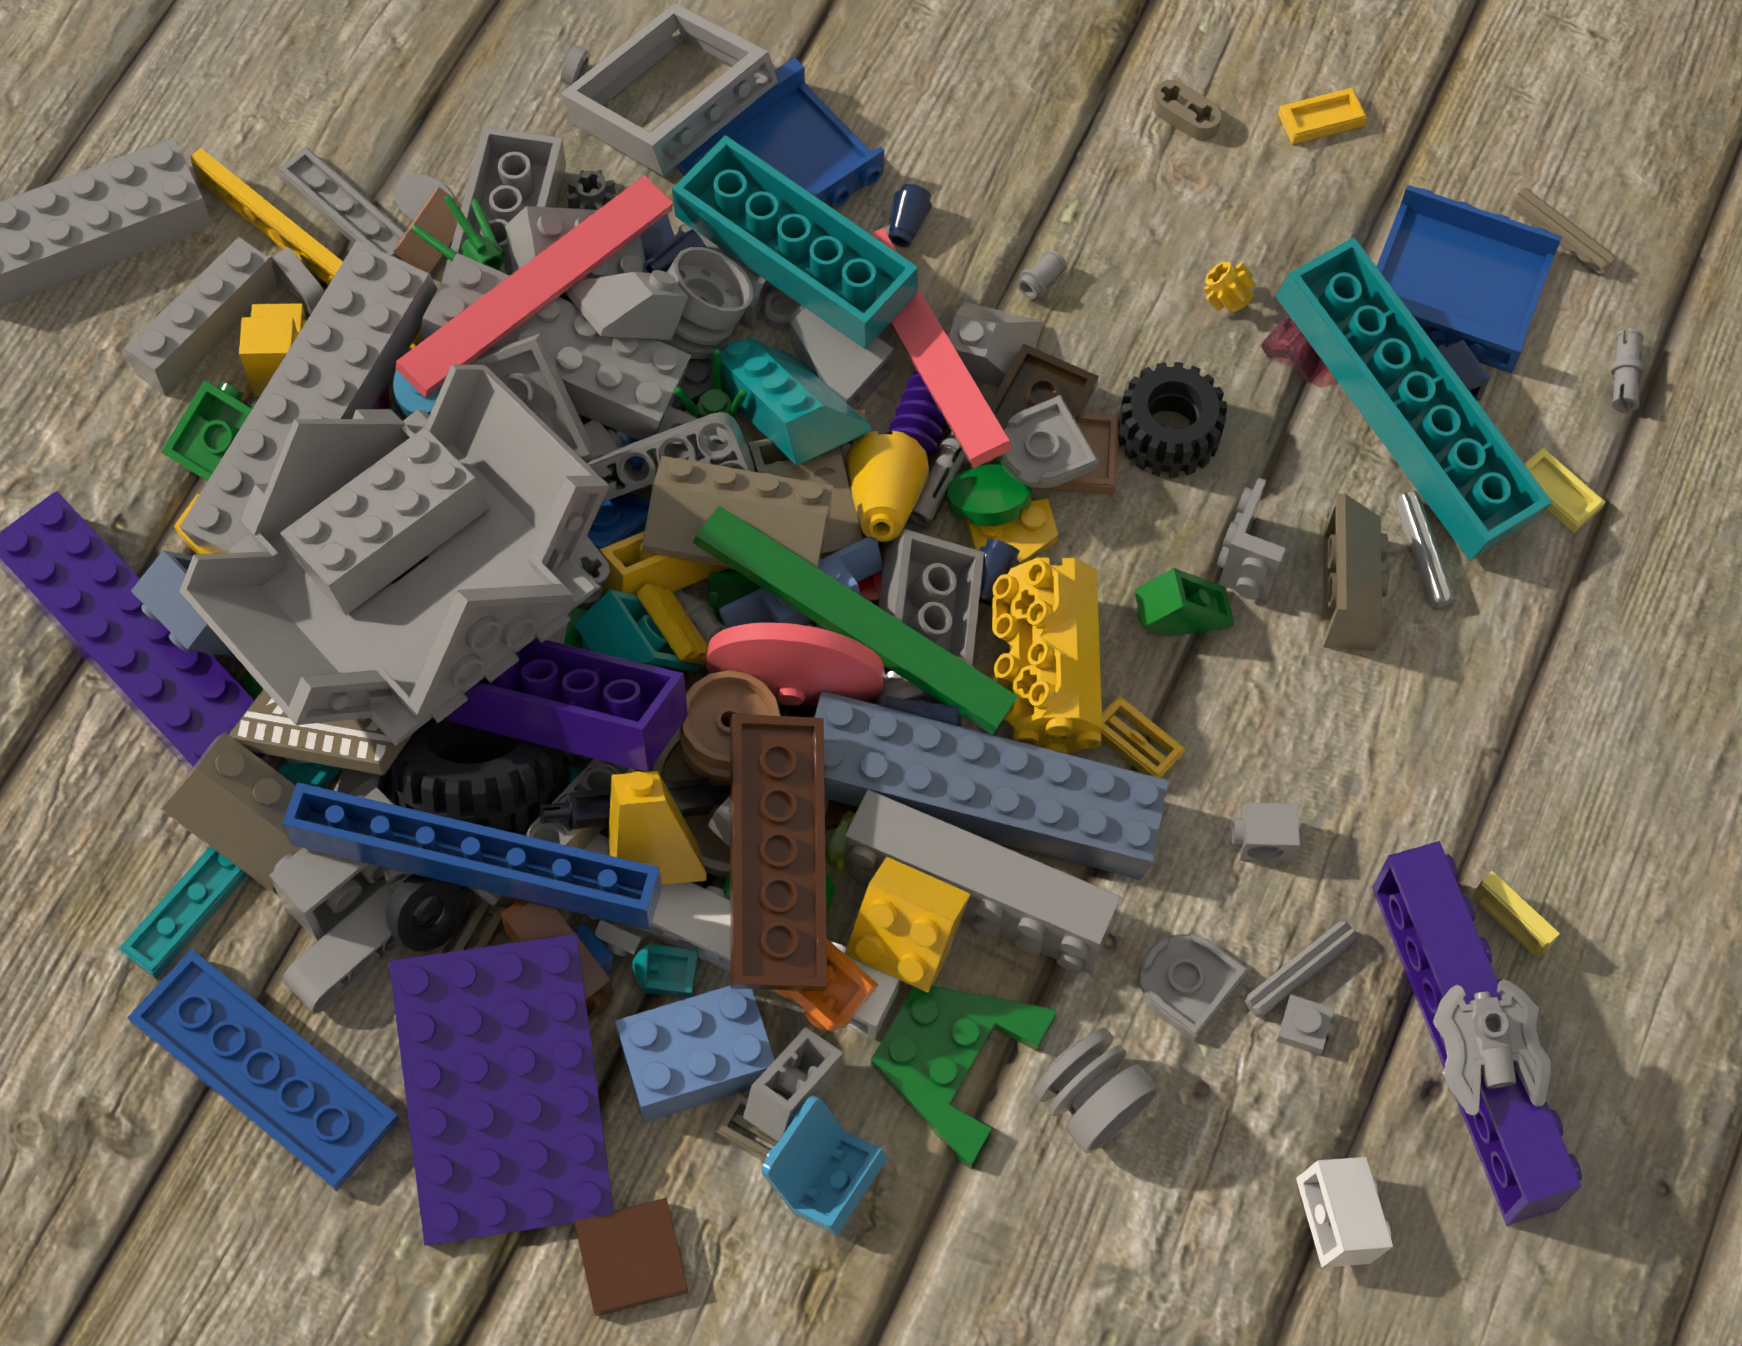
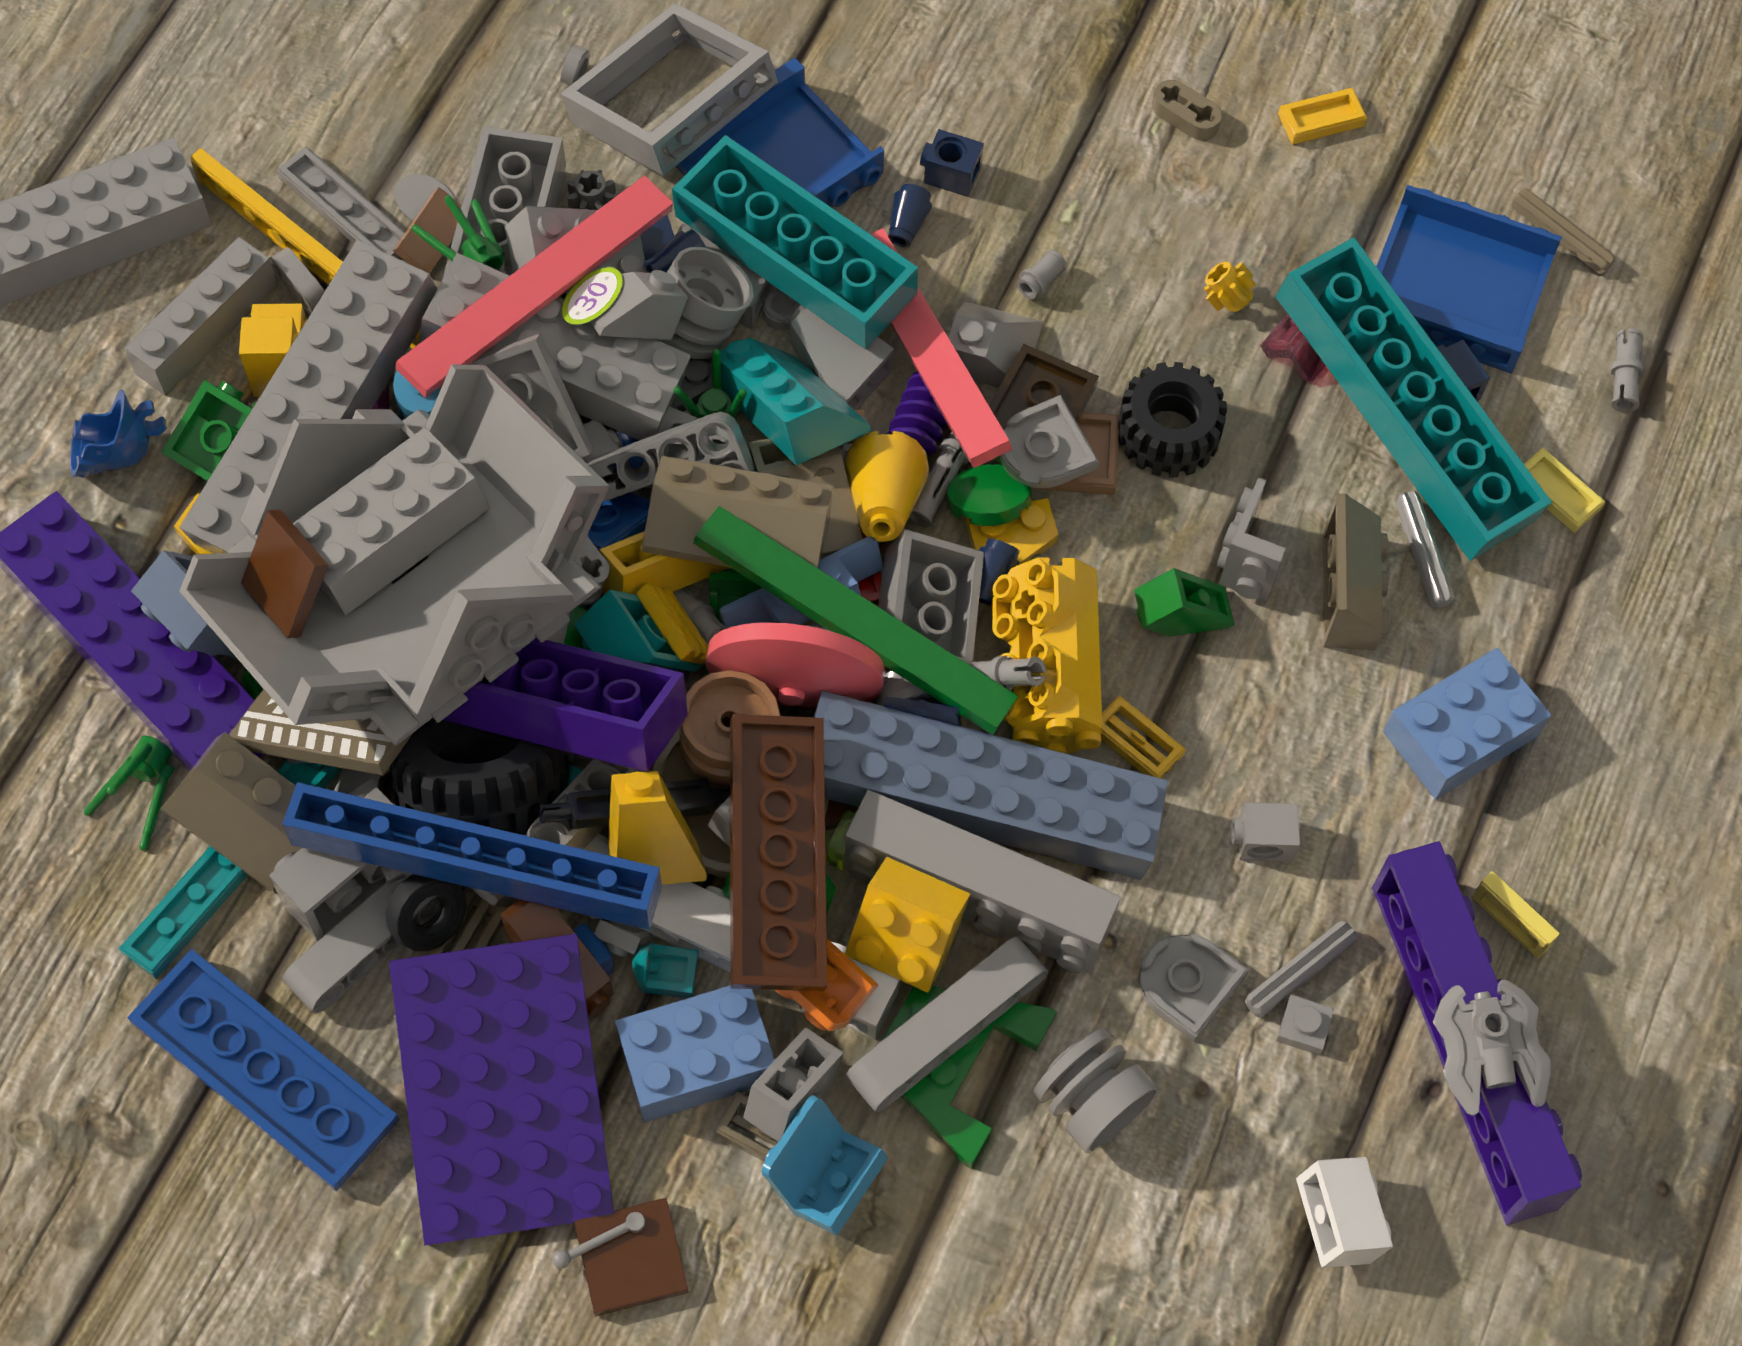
(113, 438): none -> blue helmet
(144, 762): none -> green plant
(284, 573): none -> reddish brown tile
(592, 296): none -> sticker
(634, 1223): none -> light grey hinge
(946, 1024): none -> light grey beam
(956, 176): none -> dark blue brick
(1011, 671): none -> light grey pin
(1466, 723): none -> medium blue brick

